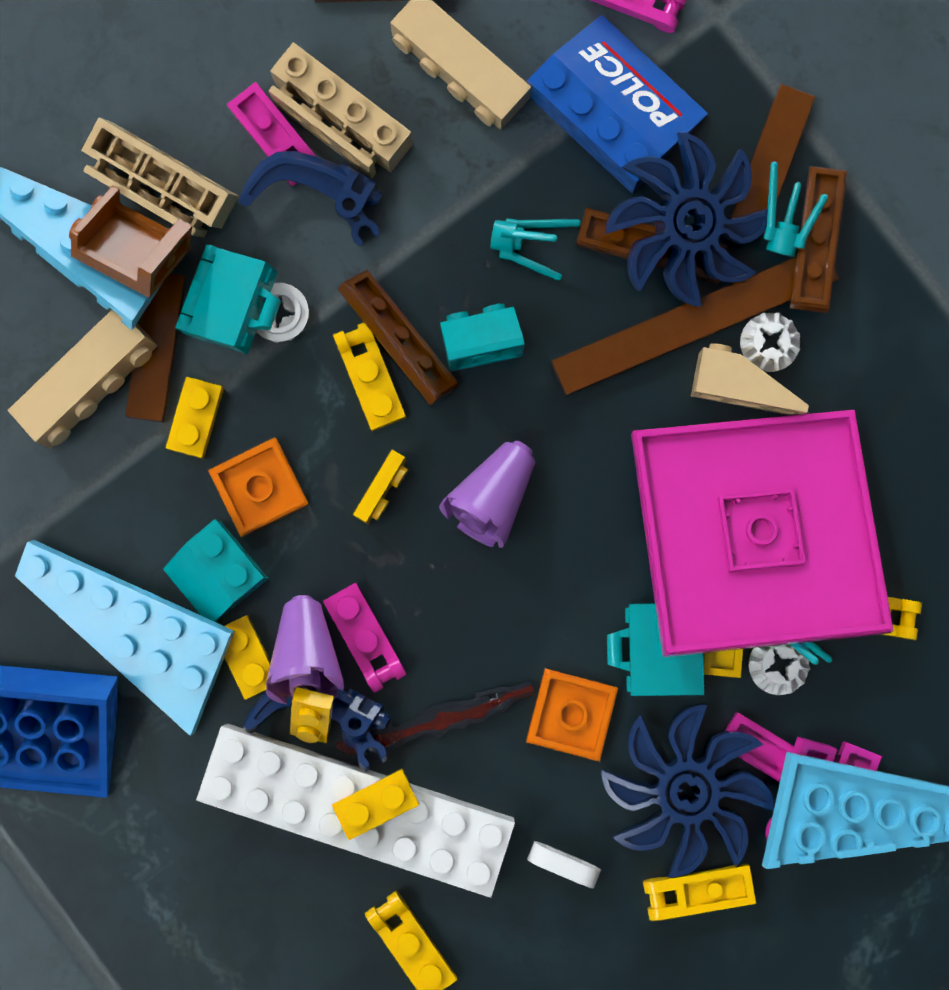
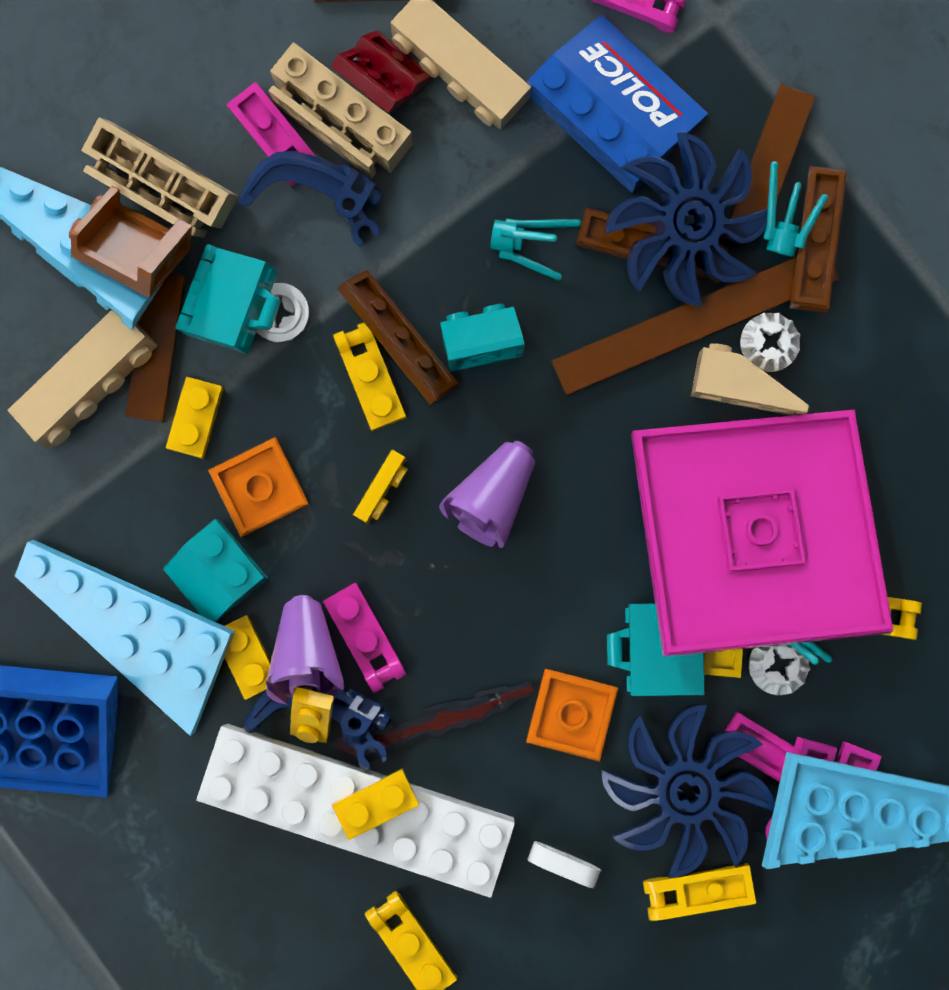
(381, 71): none -> dark red slope

